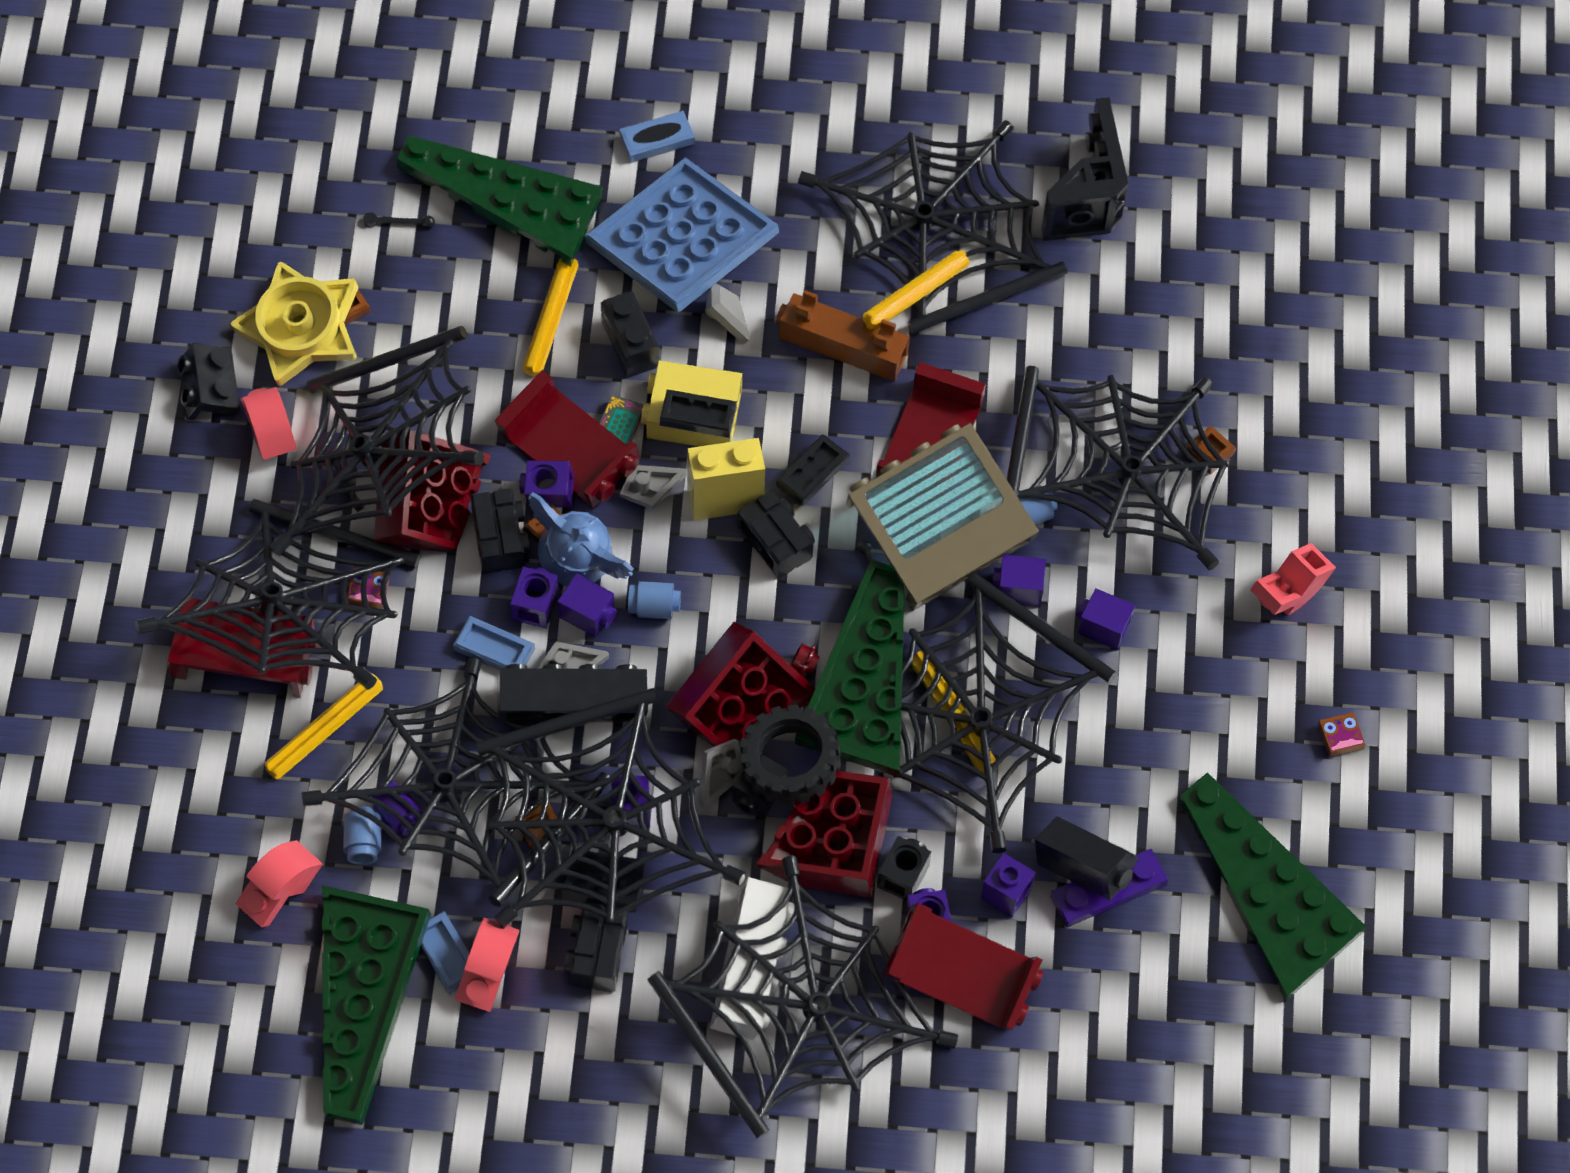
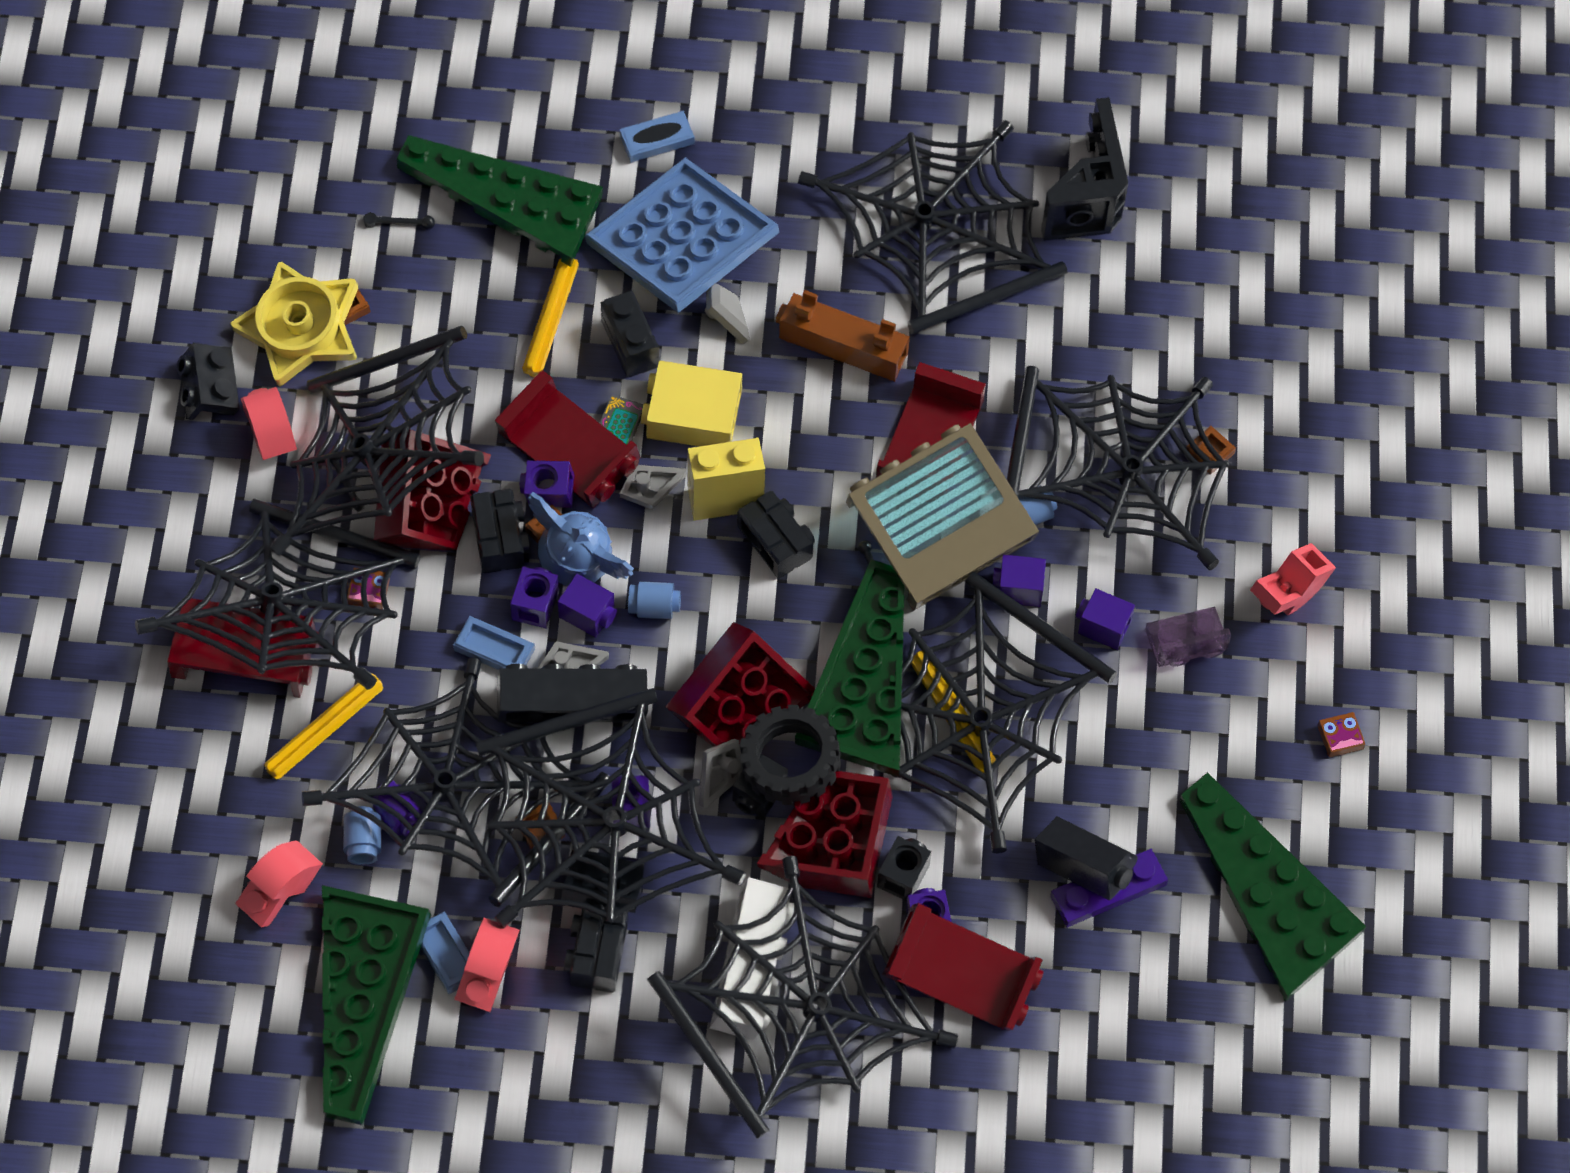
(698, 413): black plate -> none
(805, 659): dark red plate -> none
(812, 470): black plate -> none
(916, 289): yellow axle -> none
(1008, 885): dark purple brick -> none
(1187, 637): none -> clear purple bracket

